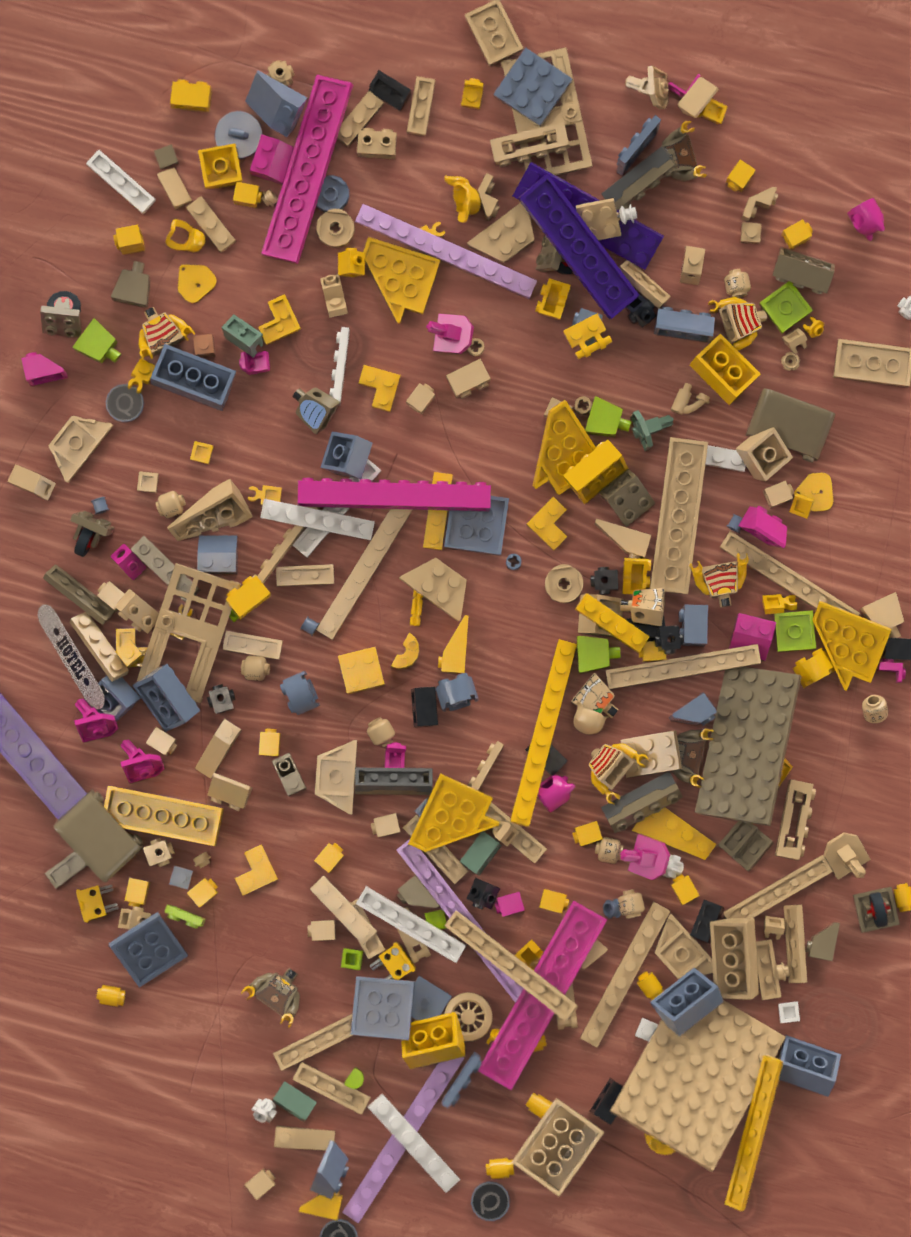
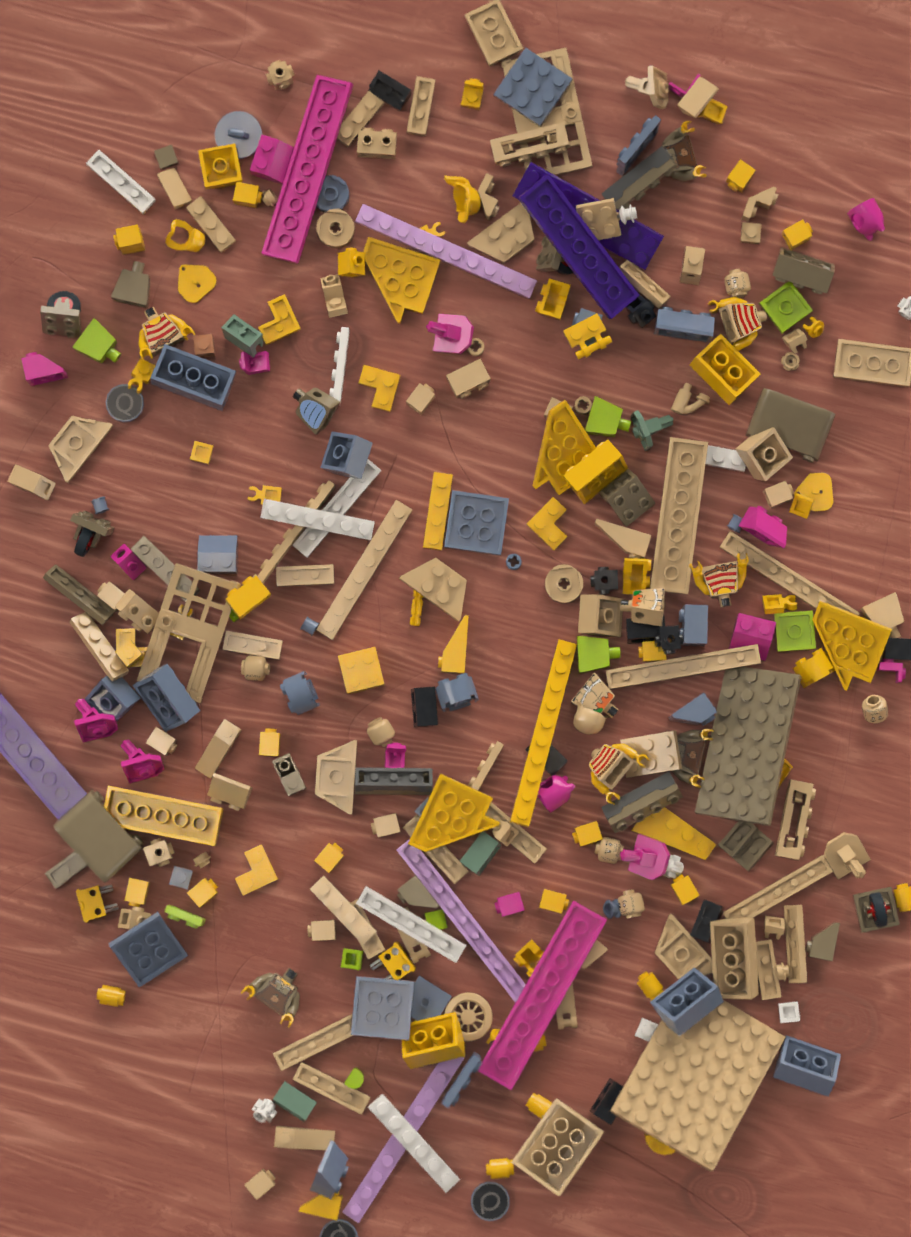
(71, 657): sticker -> none
(147, 482): tan plate -> none
(170, 504): tan head -> none
(191, 96): yellow brick -> none
(216, 509): tan wedge -> none
(226, 704): brick -> none
(275, 103): sand blue slope -> none
(394, 495): dark pink brick -> none
(410, 656): yellow cylinder -> none
(482, 894): black brick -> none
(511, 965): tan plate -> none
(612, 623): yellow plate -> none
(625, 974): tan plate -> none
(753, 1132): yellow plate -> none

